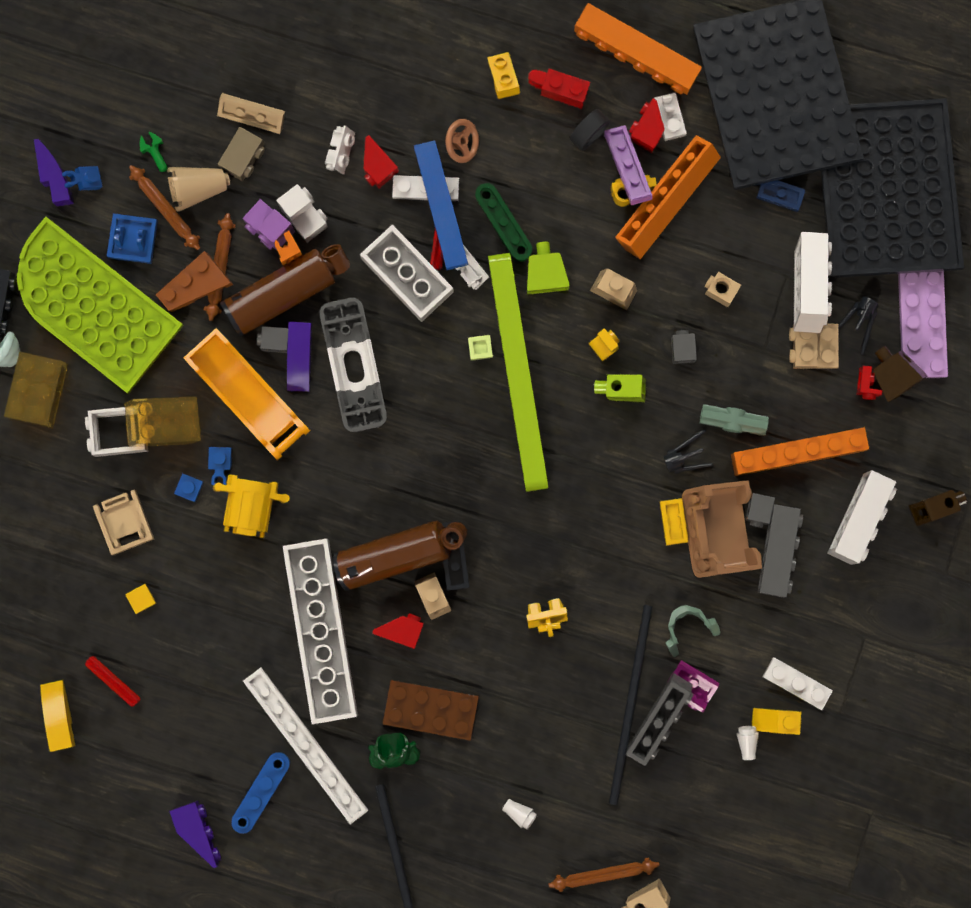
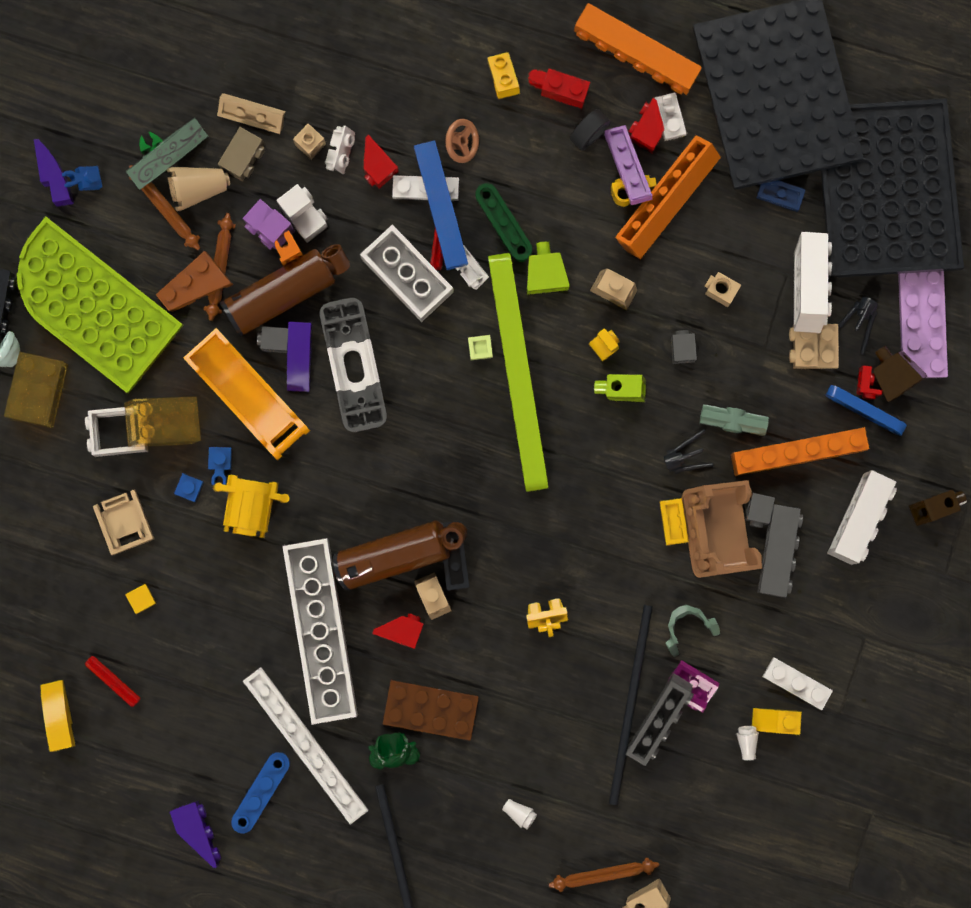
(132, 238): blue plate -> none
(166, 153): none -> sand green slope
(309, 141): none -> tan brick
(866, 410): none -> blue beam

